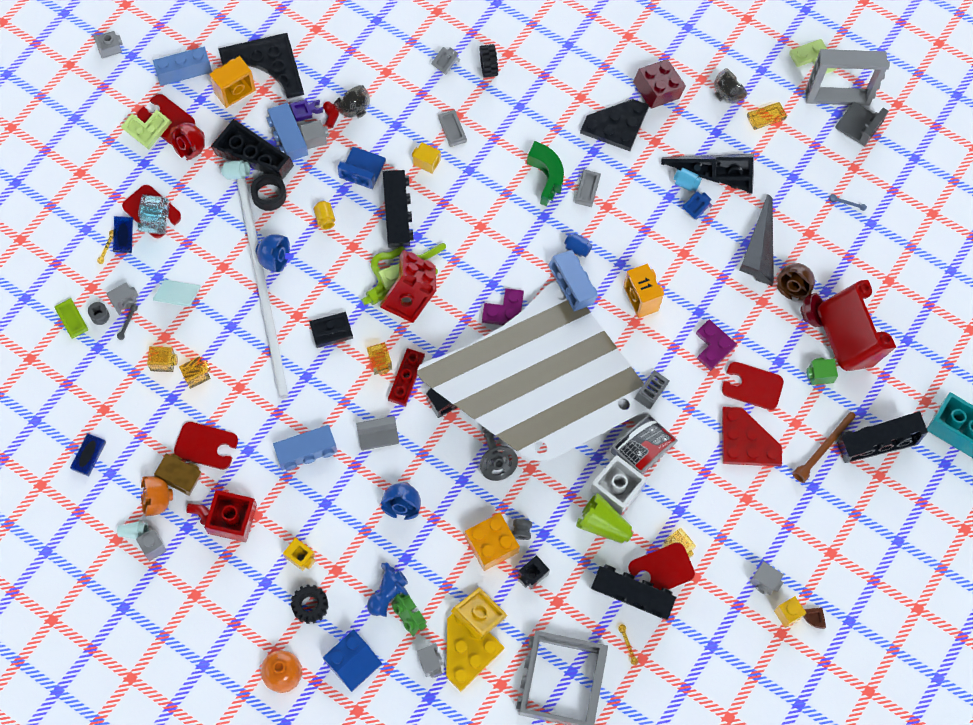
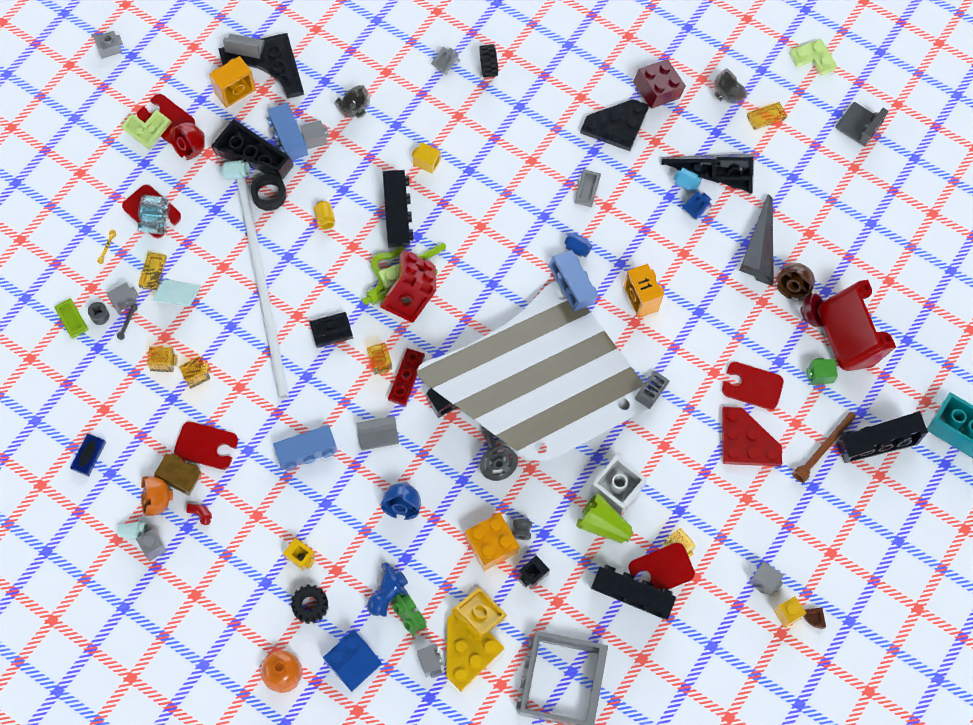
(122, 234): clear blue tile -> none
(152, 271): none -> clear yellow tile
(182, 66): medium blue brick -> none
(230, 516): red brick -> none
(243, 45): none -> light grey panel
(272, 252): blue cylinder -> none
(303, 110): dark purple plate -> none
(332, 114): red arm -> none
(361, 167): blue bracket -> none
(452, 128): light grey tile -> none
(502, 314): magenta plate -> none
(548, 161): green arch -> none
(622, 629): clear yellow hinge -> none
(644, 444): slope -> none
(718, 345): magenta plate -> none
(833, 198): sand blue hinge -> none
(846, 60): light grey window -> none

